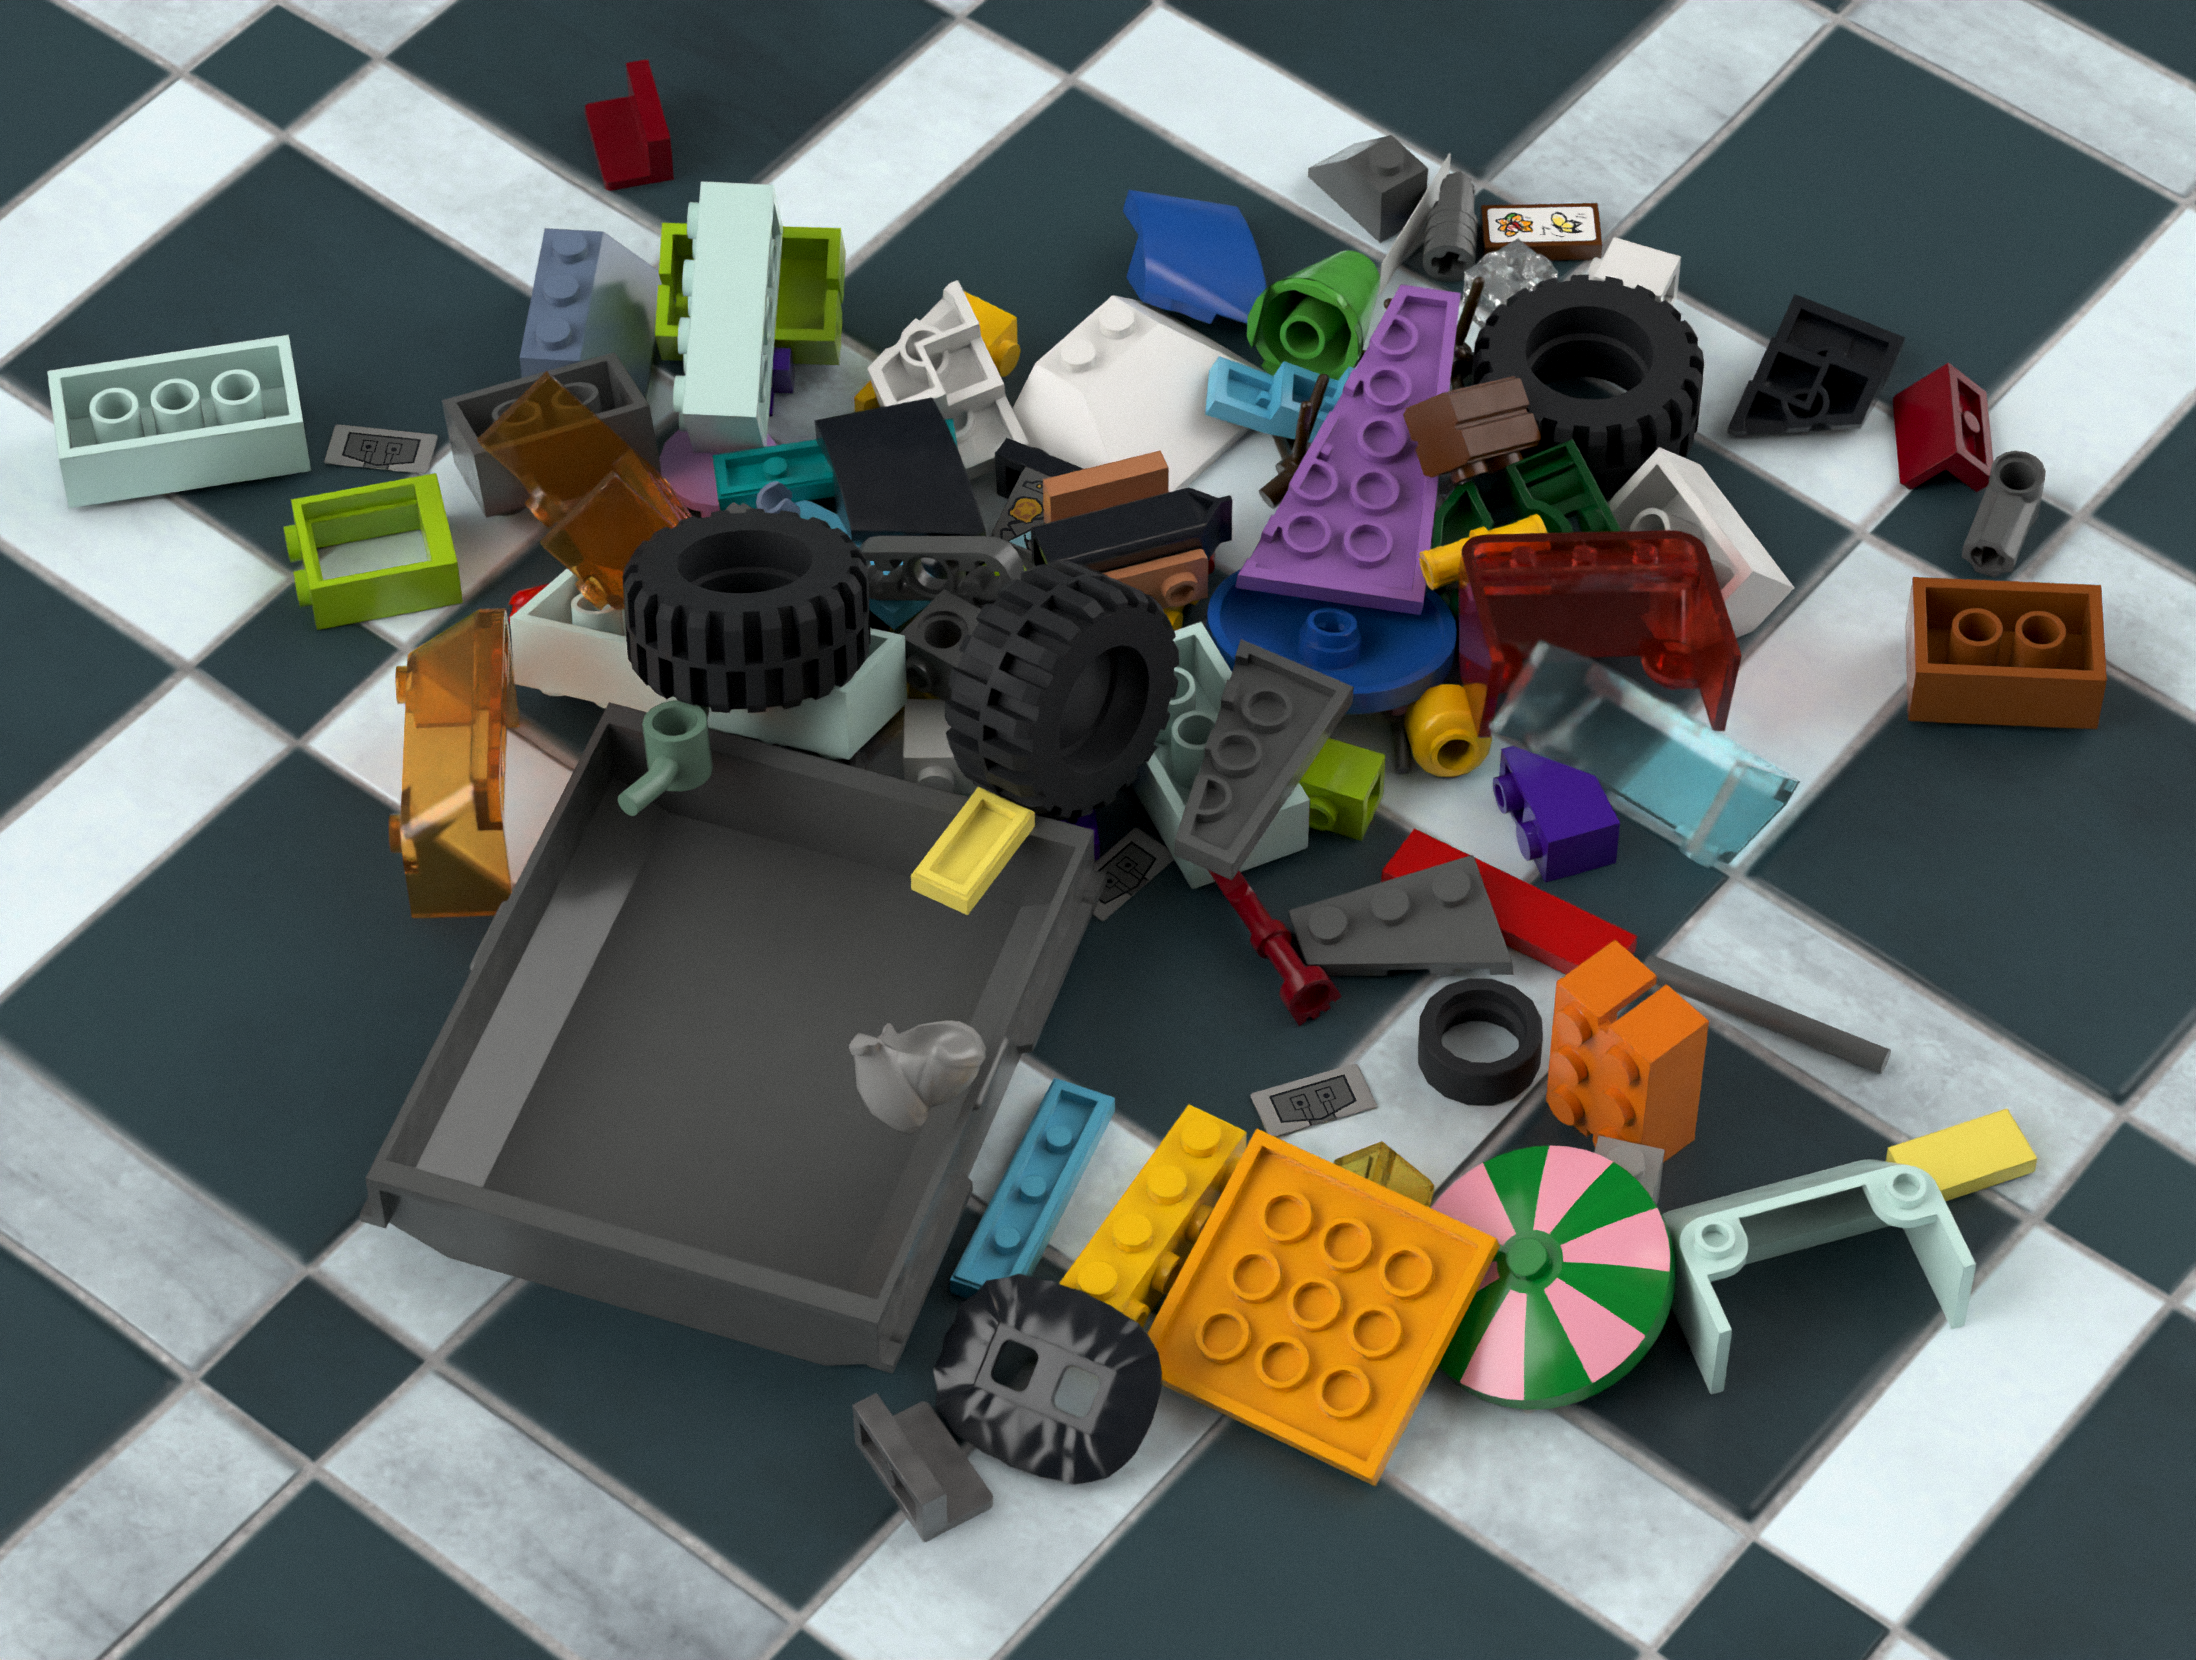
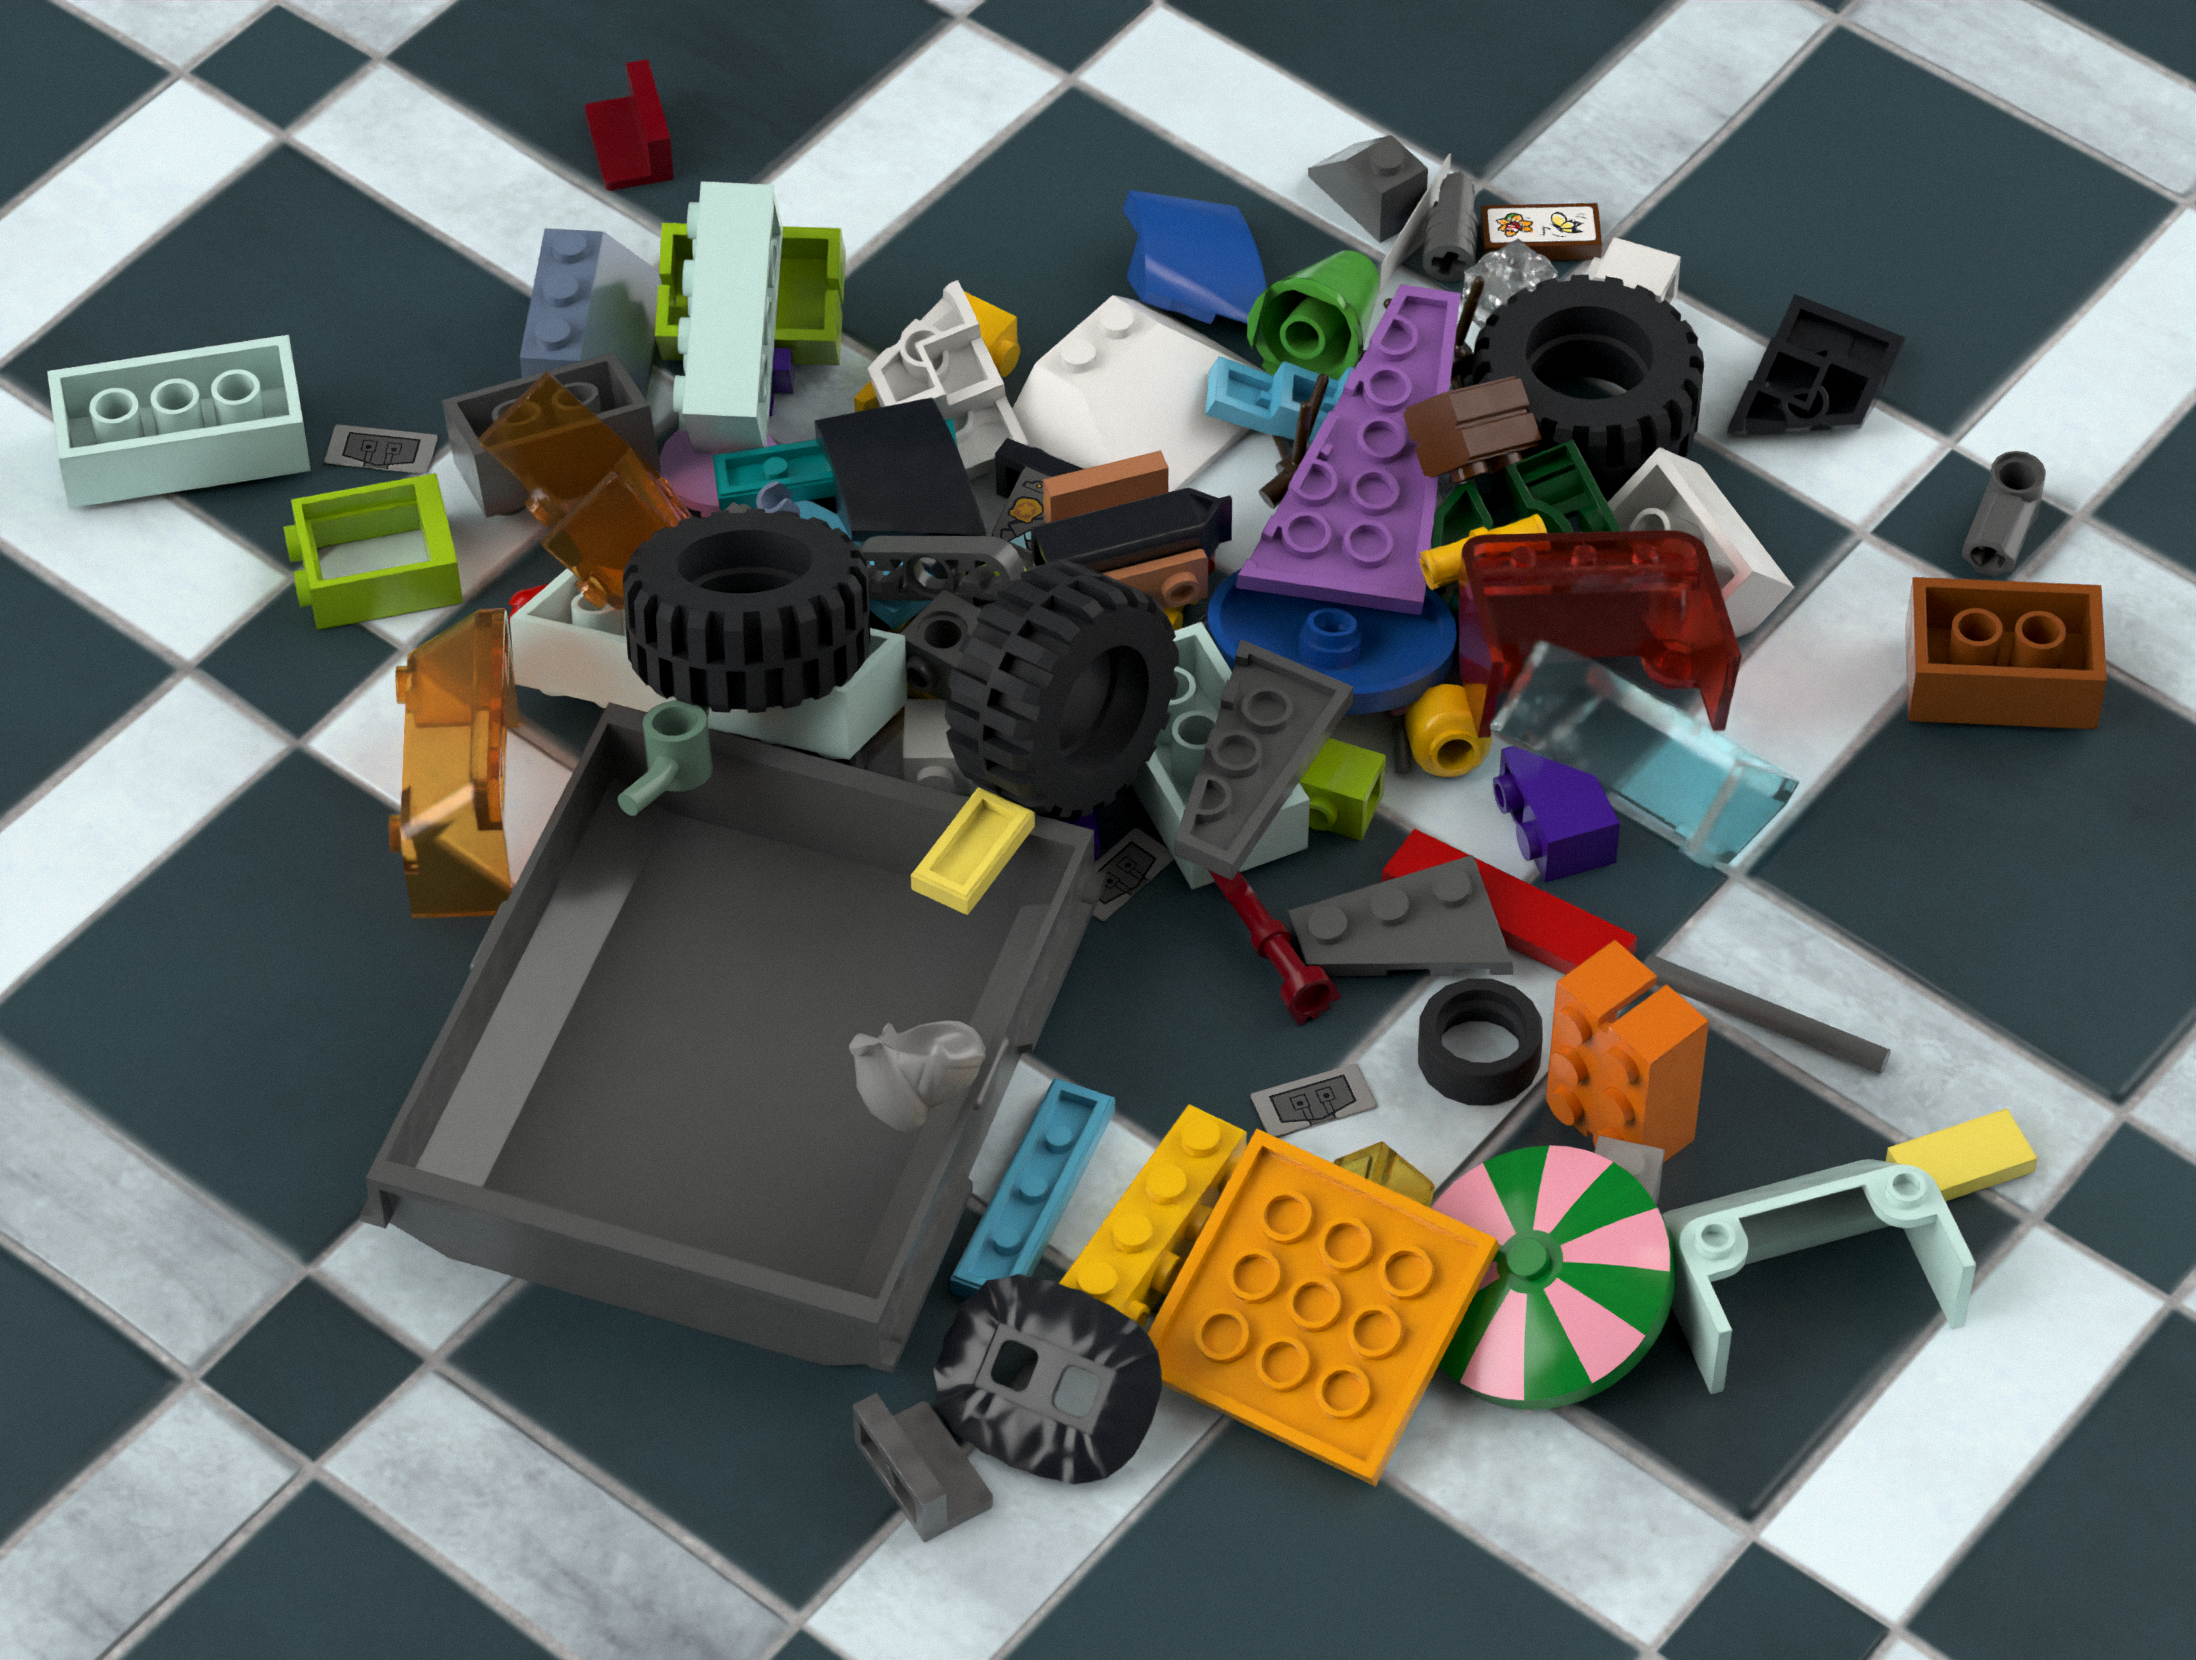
(1941, 427): dark red panel -> none

